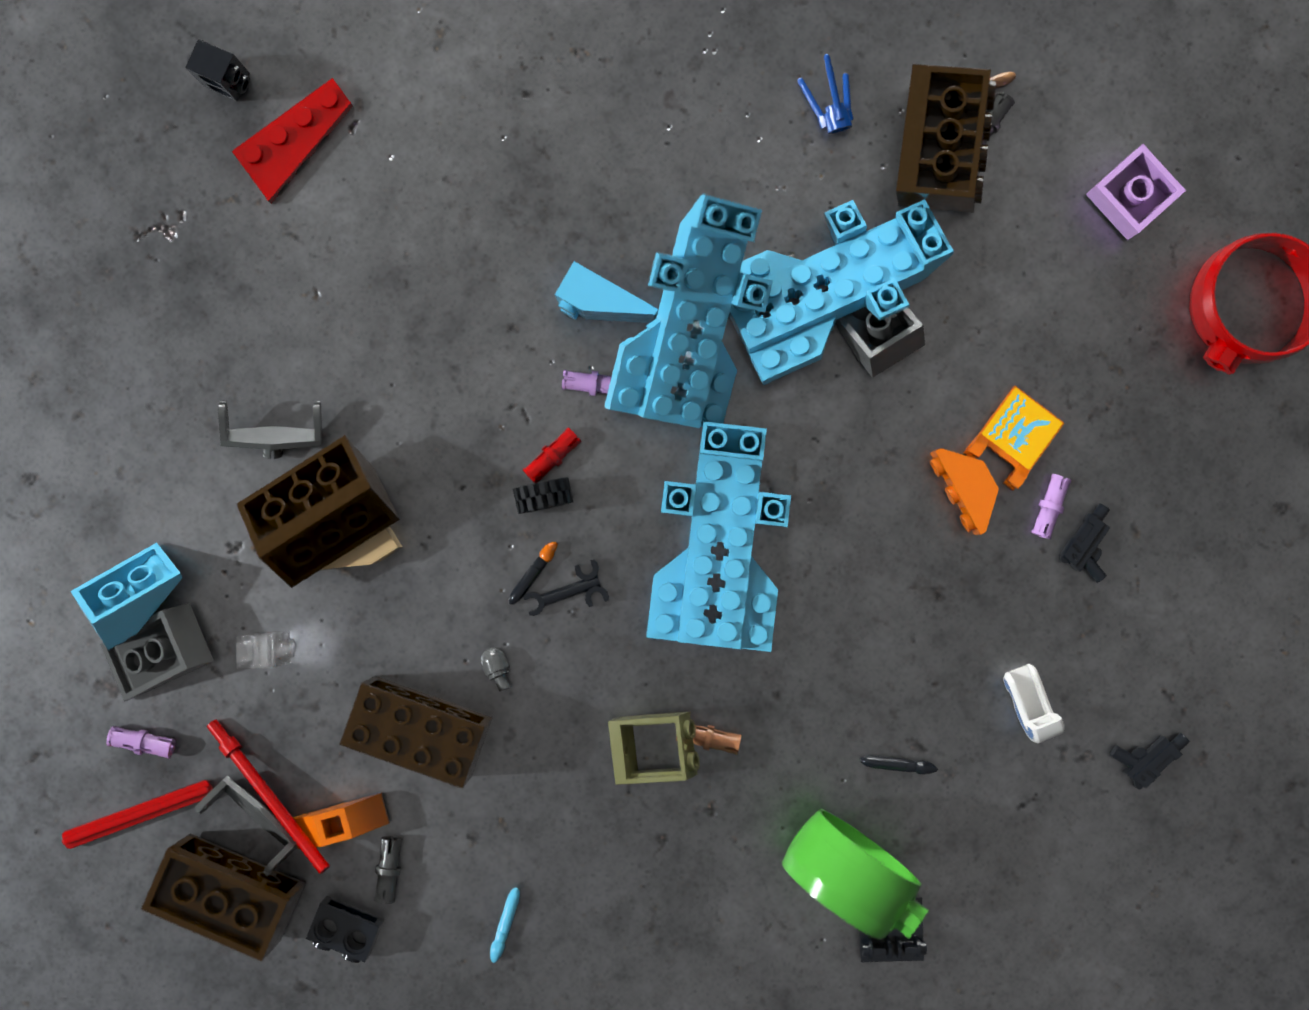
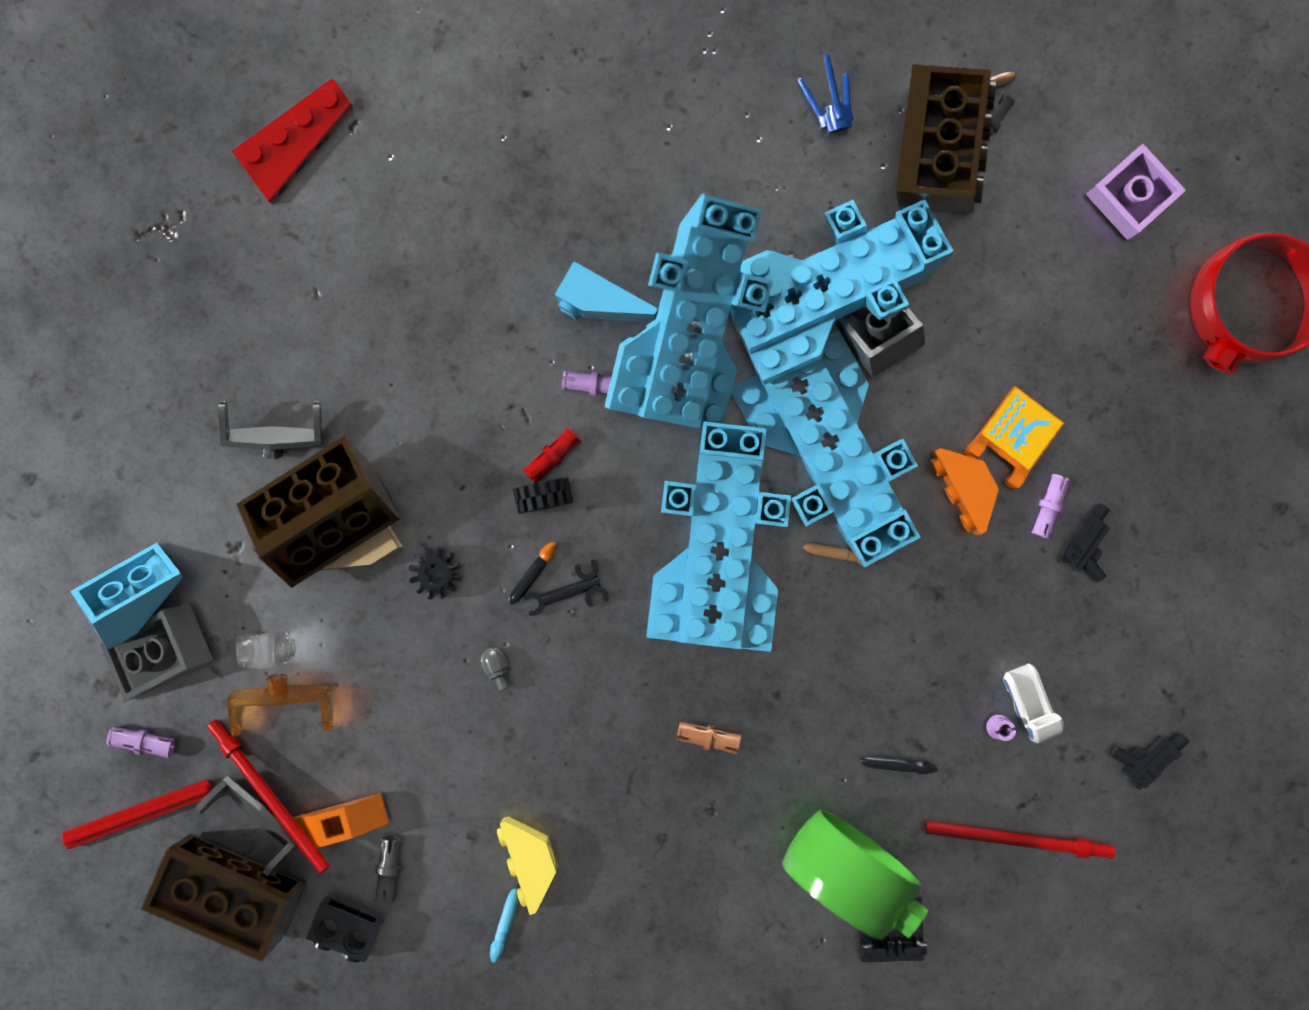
(218, 70): black brick -> none
(278, 694): none -> clear orange piece
(416, 731): dark brown brick -> none
(443, 566): none -> black gear
(530, 861): none -> light yellow slope
(624, 749): olive window -> none
(832, 552): none -> medium nougat piece
(849, 479): none -> medium azure piece
(994, 724): none -> lavender pin
(1080, 847): none -> red bar

